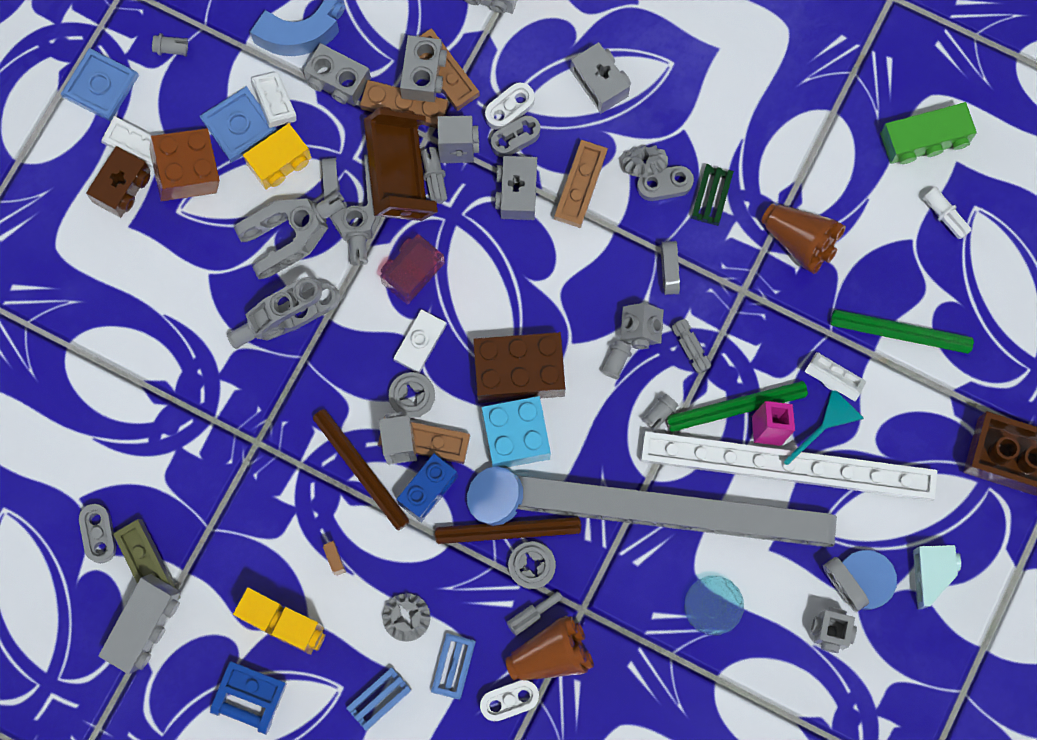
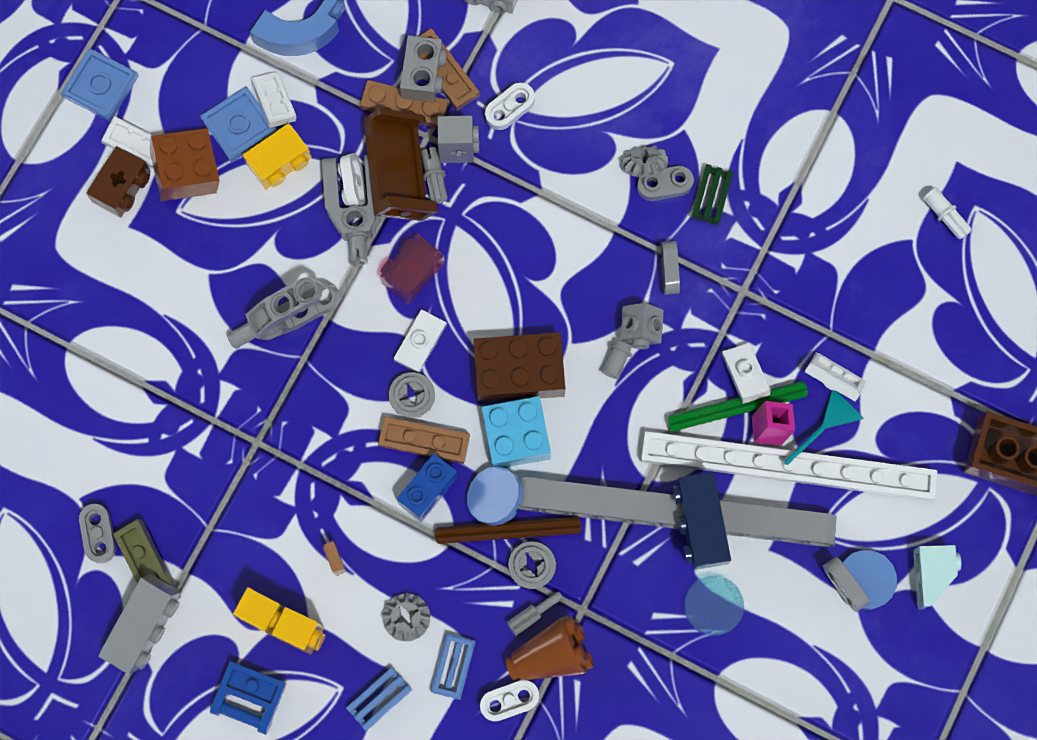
(169, 45): light grey pin -> none
(306, 236): light grey piece -> none
(341, 70): light grey brick -> none
(353, 180): none -> white plate
(361, 469): reddish brown axle -> none
(397, 438): light grey brick -> none
(512, 131): light grey beam -> none
(521, 172): light grey brick -> none
(580, 184): medium nougat plate -> none
(601, 91): light grey brick -> none
(660, 412): light grey pin -> none
(691, 346): light grey axle -> none
(702, 521): none -> dark blue brick
(746, 373): none -> white plate
(804, 234): dark orange cone -> none
(844, 629): light grey brick -> none
(902, 331): green axle -> none
(928, 133): bright green brick -> none

